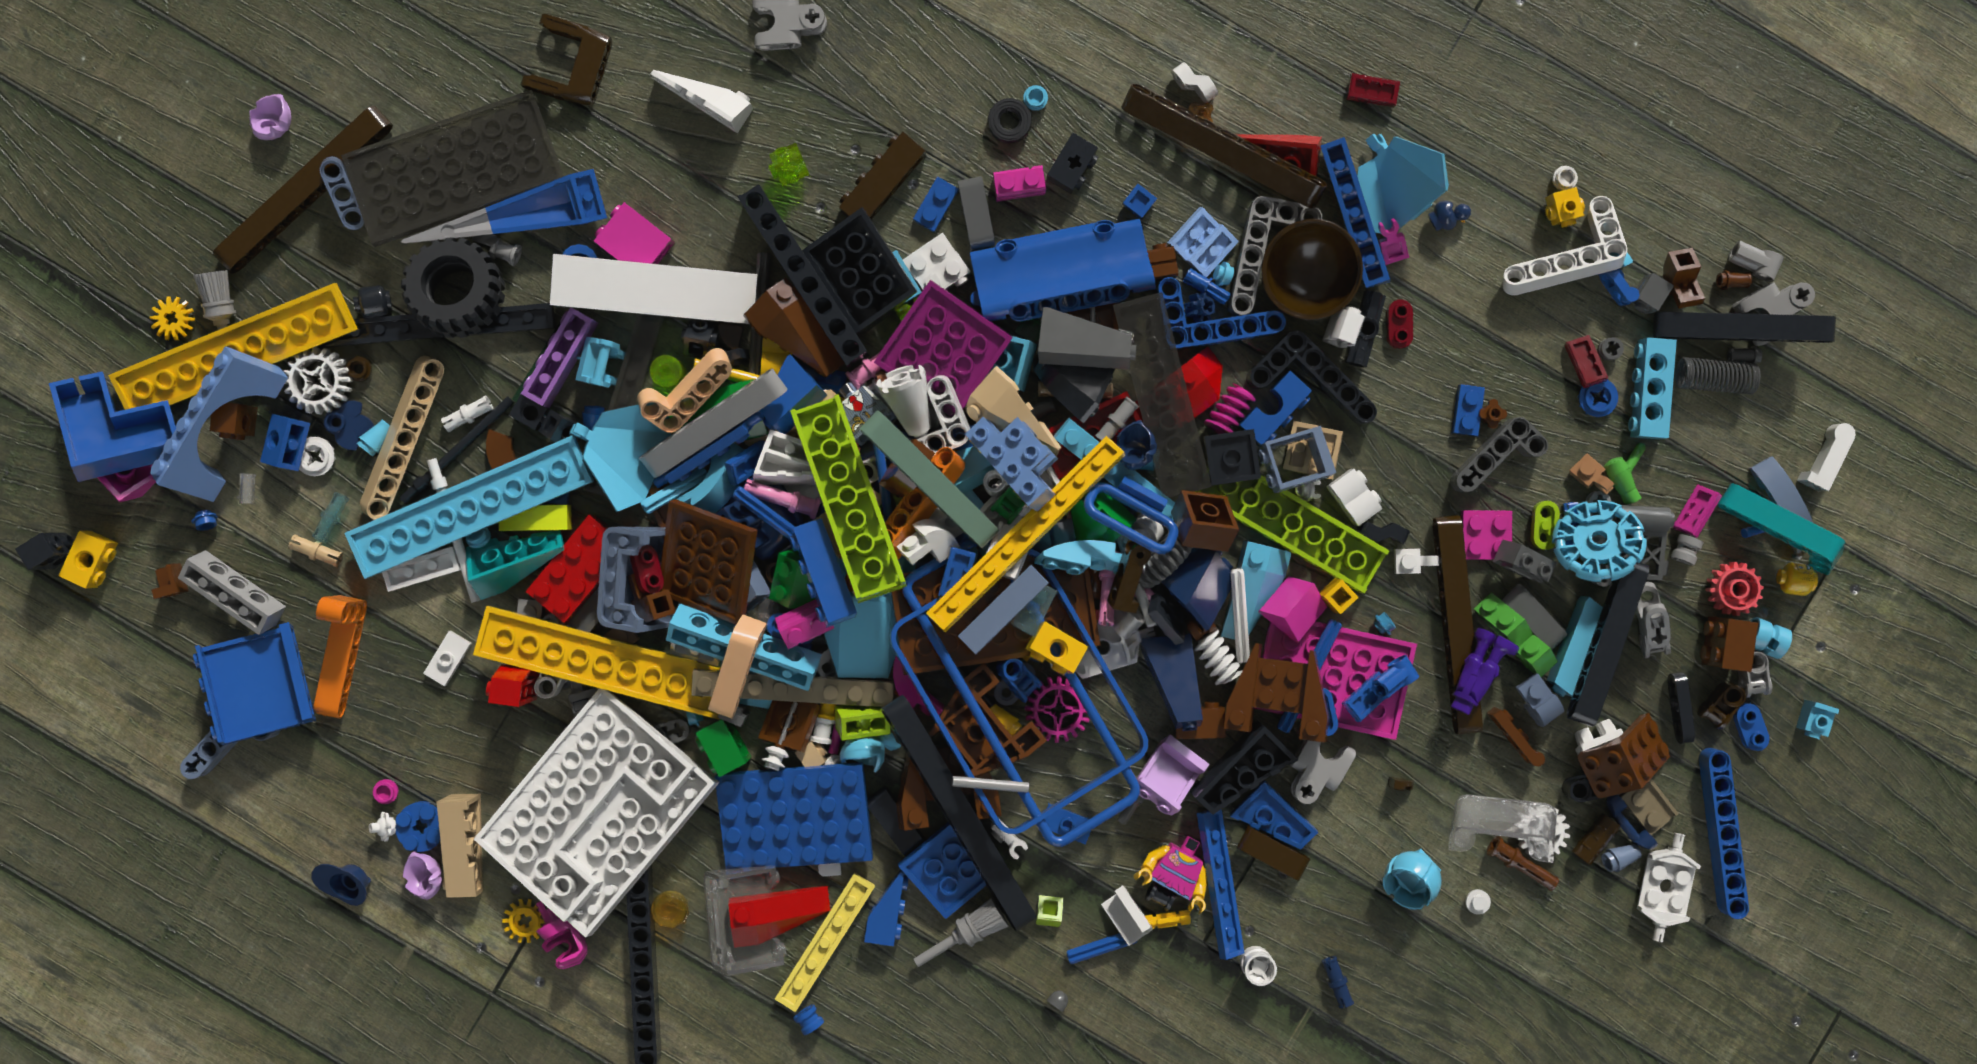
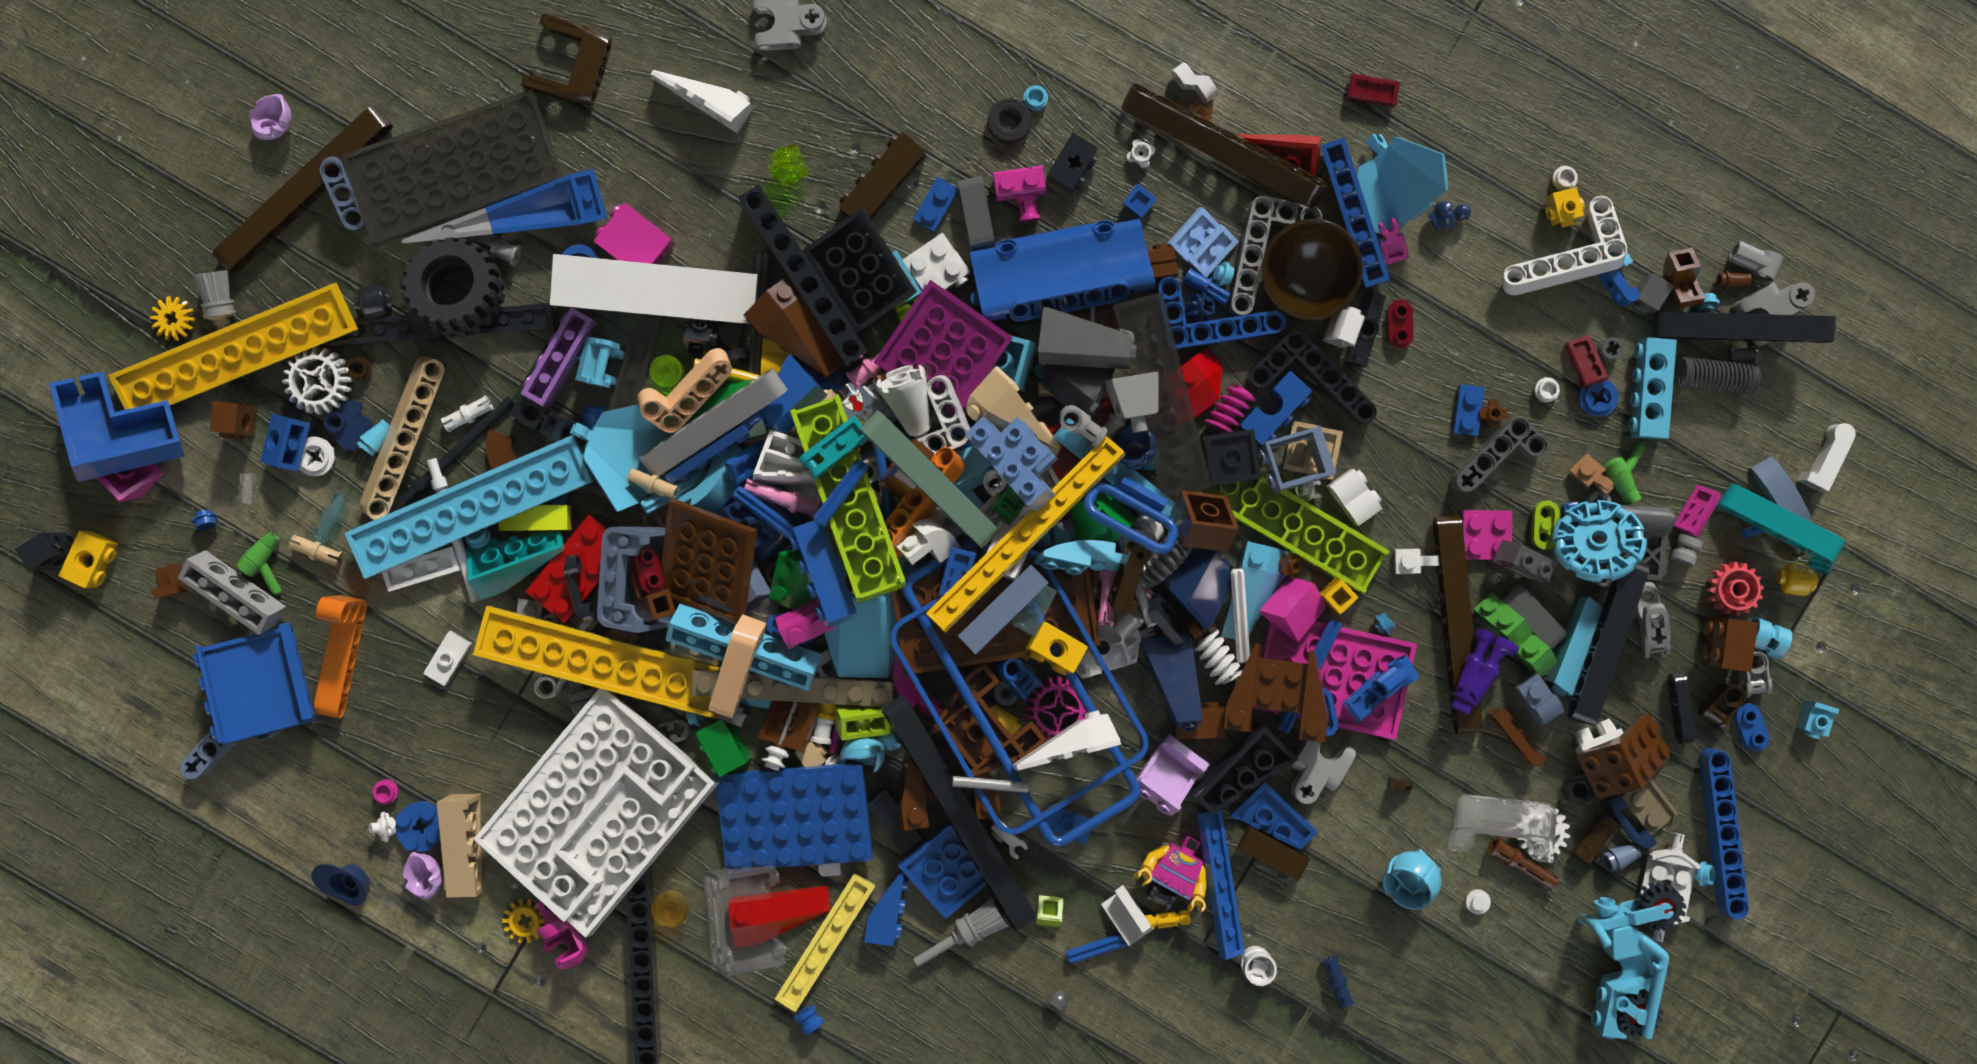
(230, 378): medium blue arch -> none
(256, 560): none -> bright green piece
(512, 686): red wedge -> none
(585, 611): none -> black bar
(652, 484): none -> tan pin
(833, 447): none -> teal plate
(840, 493): none -> blue axle
(1027, 208): none -> dark pink bush
(1083, 426): none -> light grey connector
(1083, 736): none -> white wedge
(1134, 398): none -> light grey torso
(1147, 150): none -> white plate
(1289, 565): none -> reddish brown plate
(1392, 531): black piece -> none
(1546, 389): none -> white plate
(1625, 993): none -> medium azure piece
(1706, 874): none -> medium azure plate
(1709, 304): none -> medium azure plate

